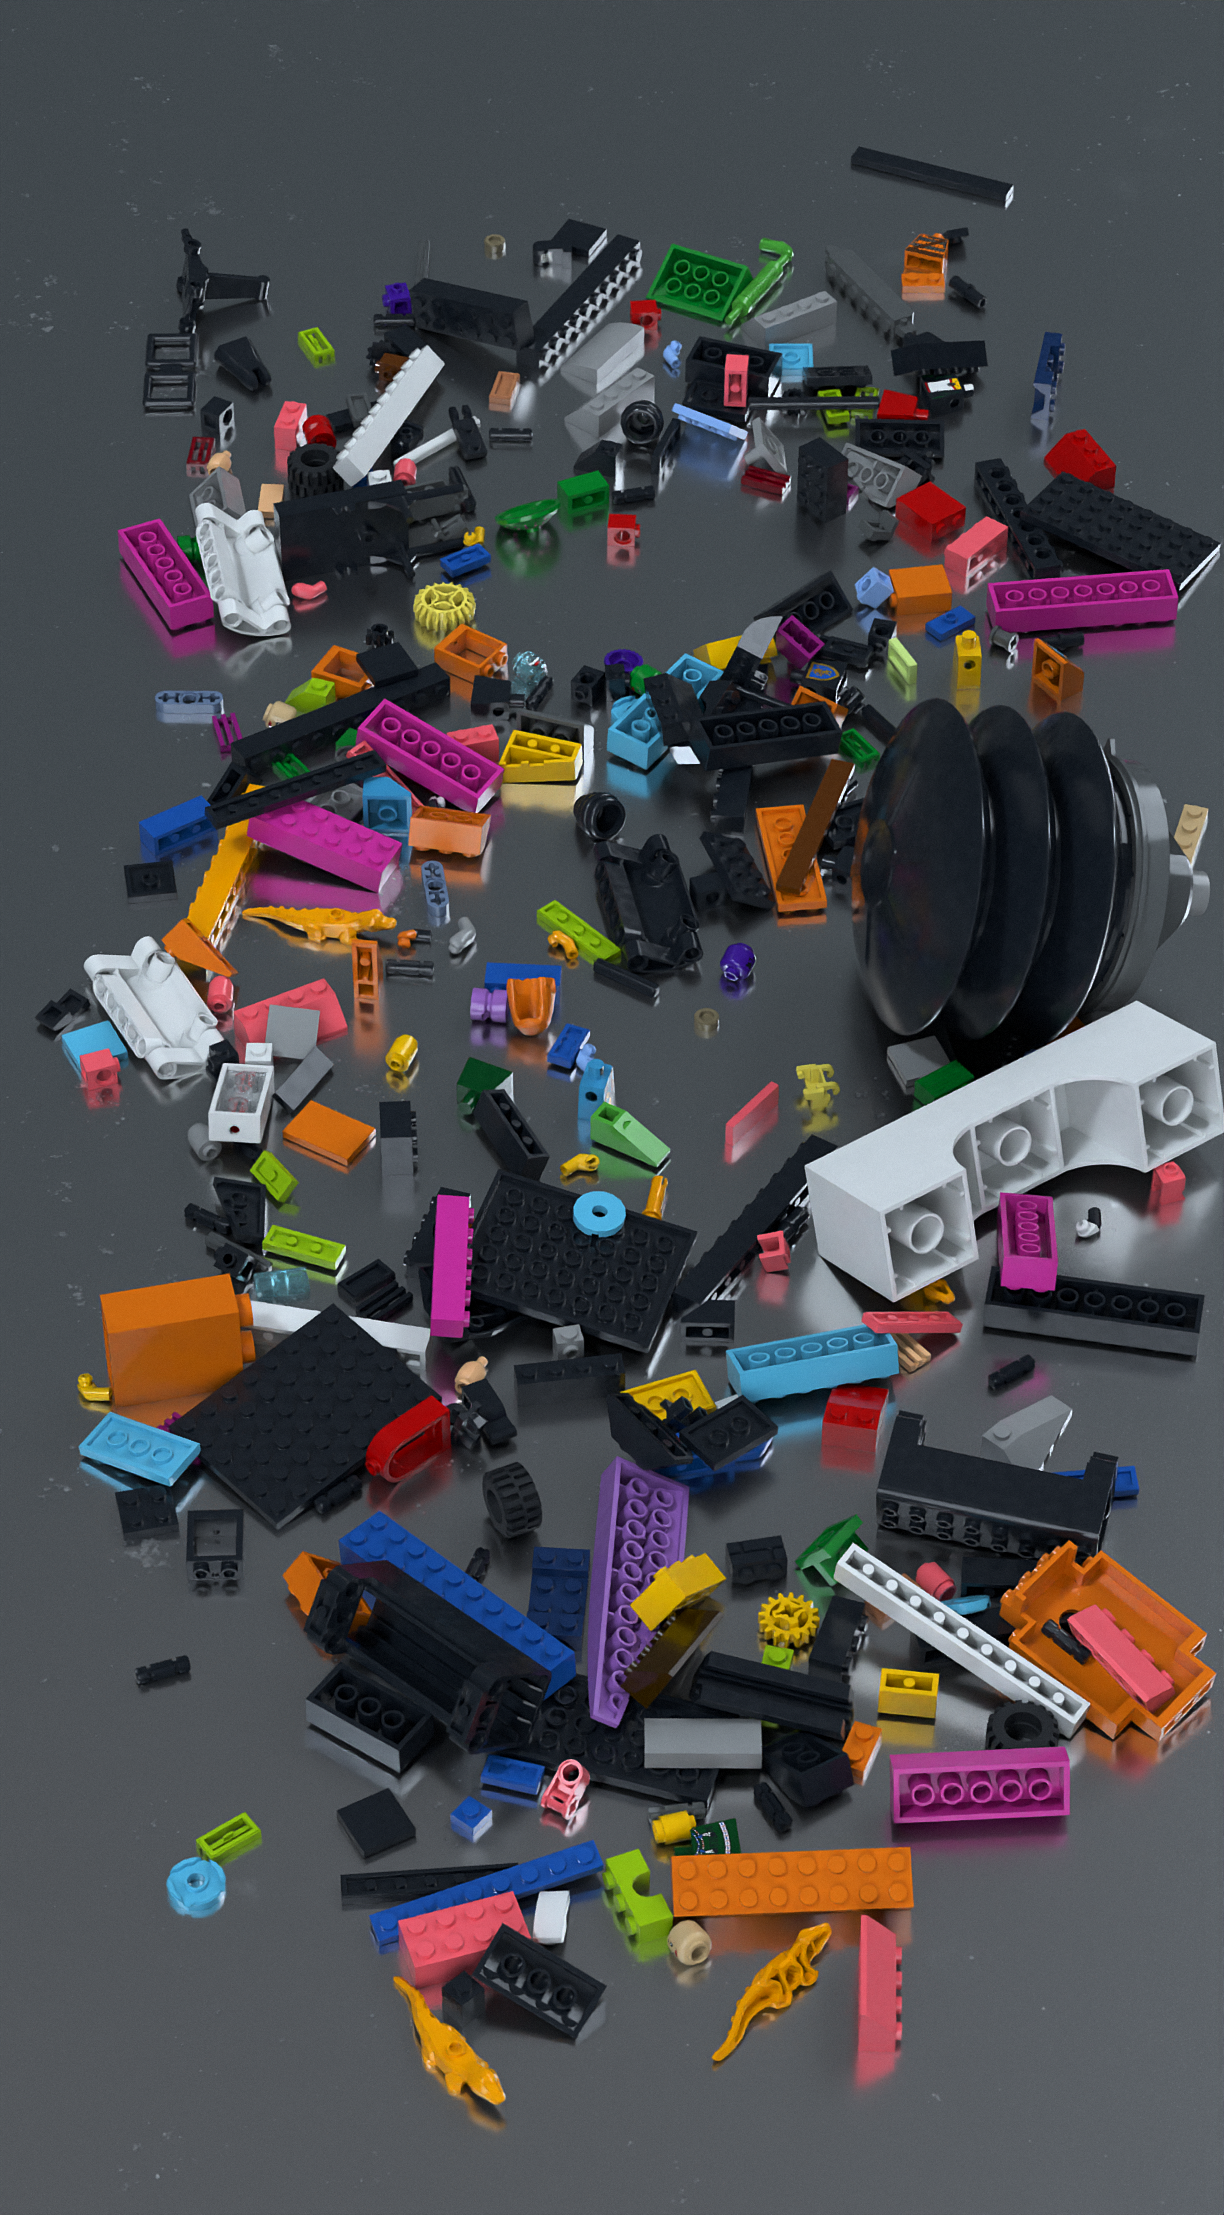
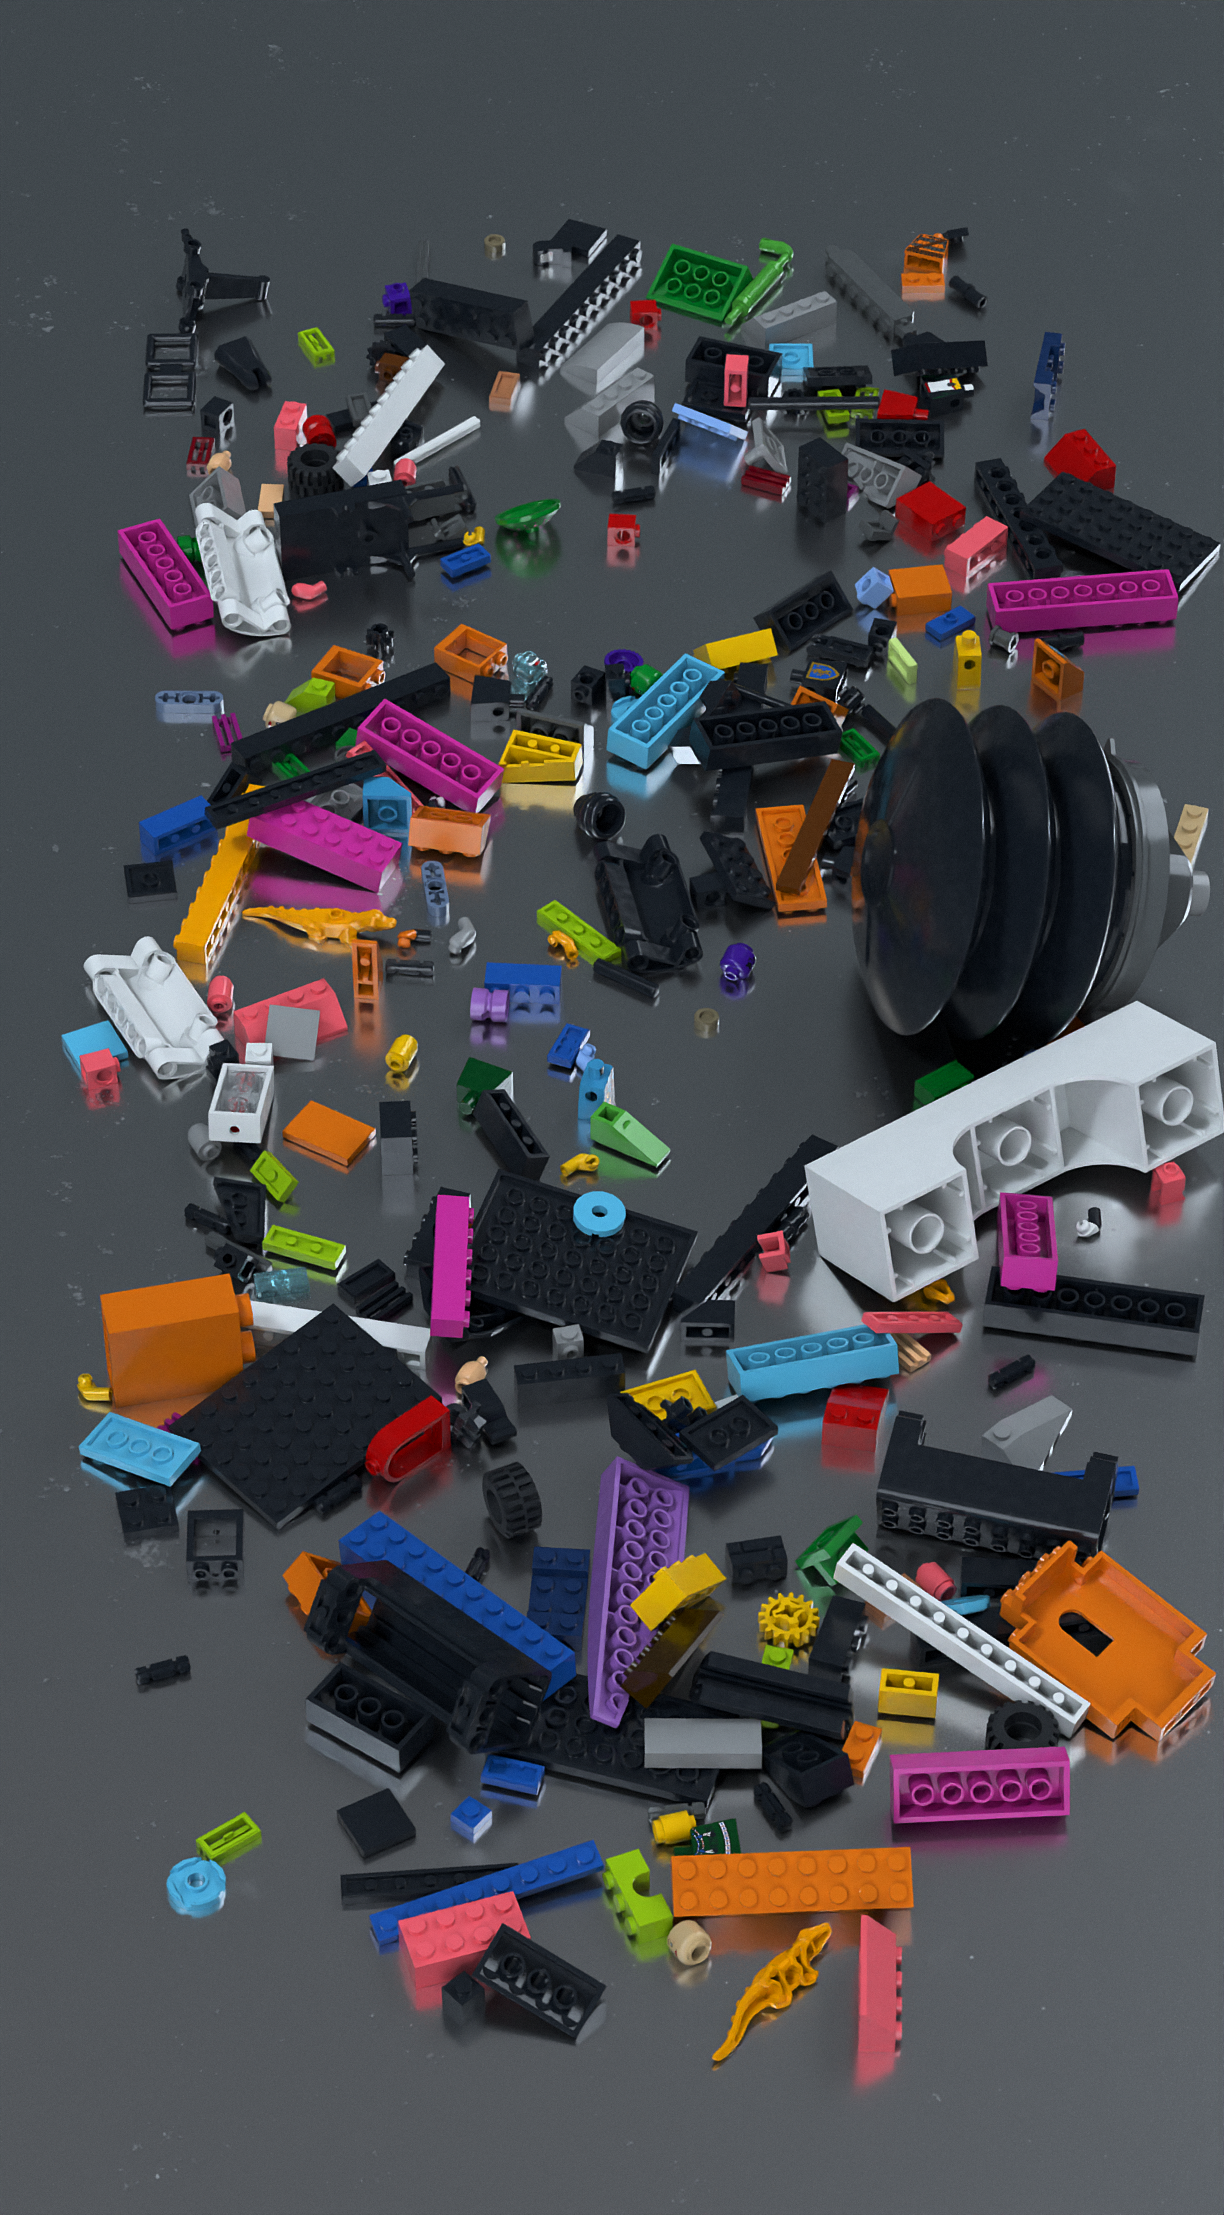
(63, 1012): black slope -> none
(190, 945): orange slope -> none
(302, 1080): tile -> none
(387, 664): black tile -> none
(444, 606): light yellow gear -> none
(450, 2052): light orange animal -> none
(467, 433): black hinge -> none
(479, 739): coral brick -> none
(510, 434): black axle -> none
(531, 1003): orange hair -> none
(550, 1917): white slope -> none
(566, 1791): coral piece -> none
(583, 492): green brick -> none
(656, 1197): light orange pin -> none
(671, 353): light blue arm -> none
(672, 706): black slope -> none
(749, 653): black piece -> none
(751, 1113): coral tile -> none
(797, 642): magenta torso -> none
(816, 1085): light yellow piece -> none
(917, 1058): light grey tile -> none
(932, 173): black tile -> none
(1066, 1641): black axle -> none
(1121, 1658): coral slope -> none

